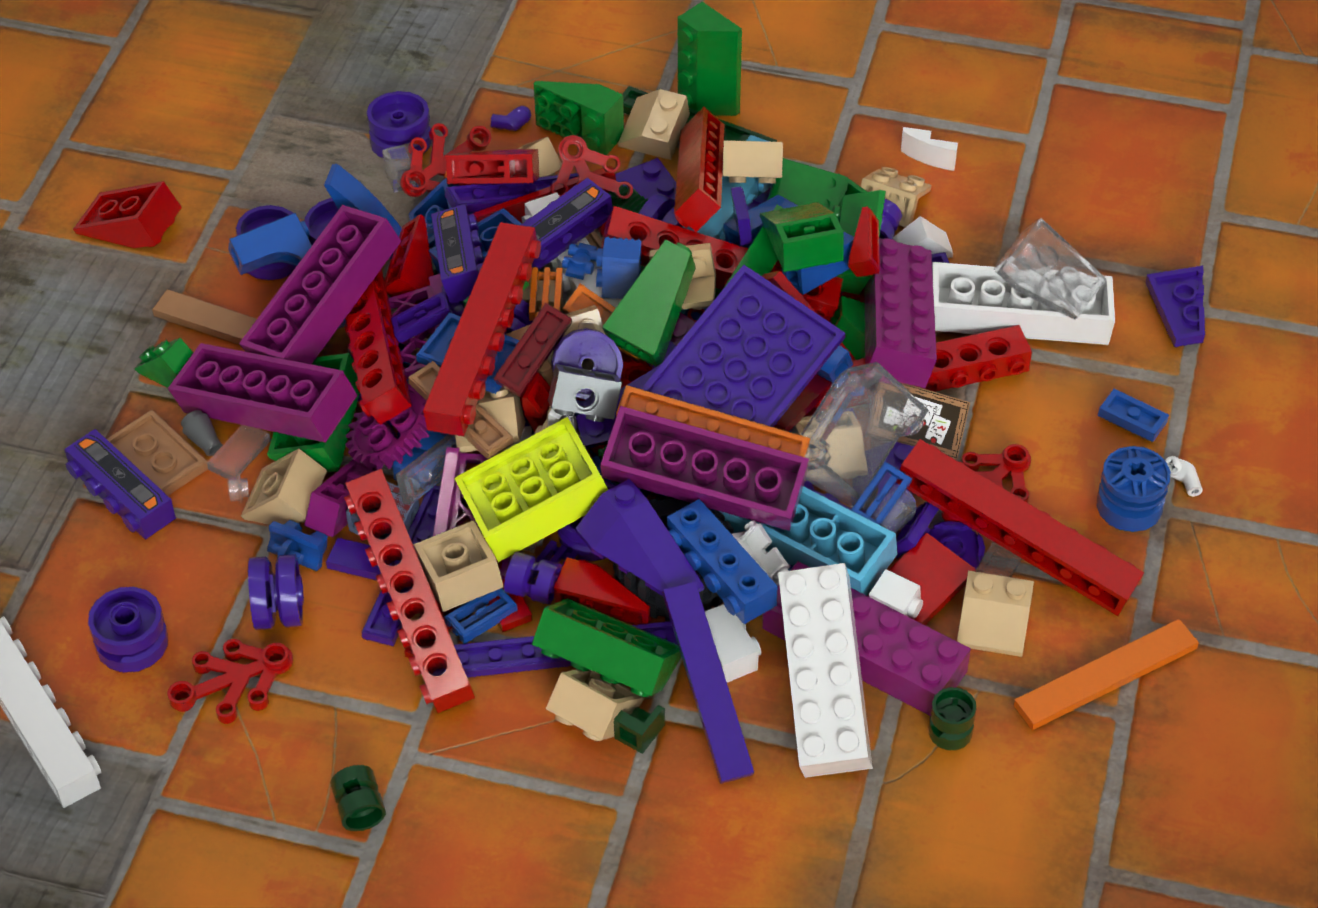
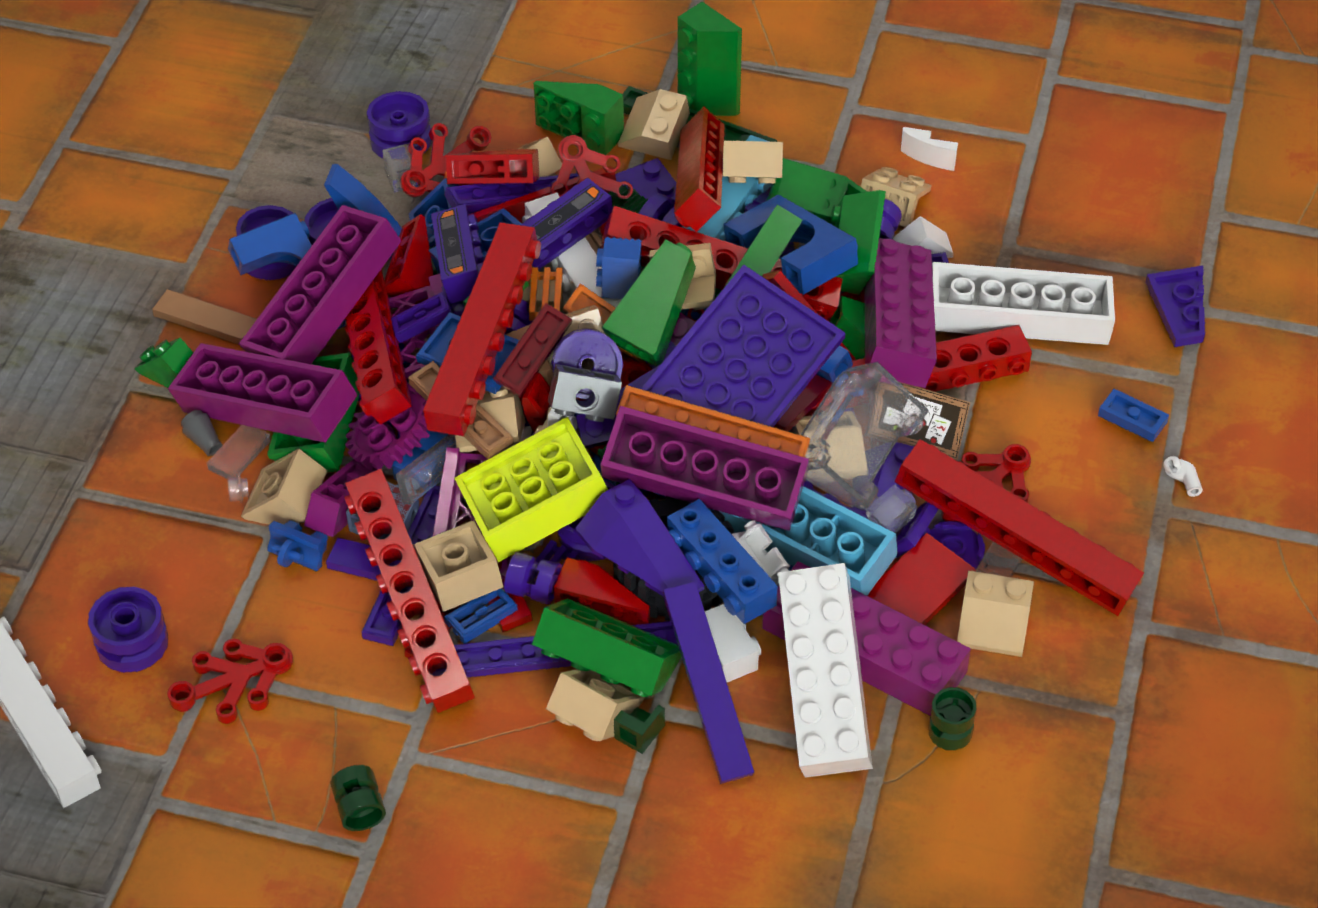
(119, 484): dark purple brick -> none
(130, 215): red slope -> none
(159, 452): medium nougat tile -> none
(275, 591): dark purple wheel -> none
(513, 120): dark purple arm -> none
(581, 262): blue piece -> none
(741, 215): dark purple tile -> none
(804, 236): green slope -> none
(865, 254): red slope -> none
(896, 474): blue tile -> none
(898, 594): white brick -> none
(1050, 270): clear slope -> none
(1105, 674): orange tile -> none
(1133, 488): blue wheel -> none

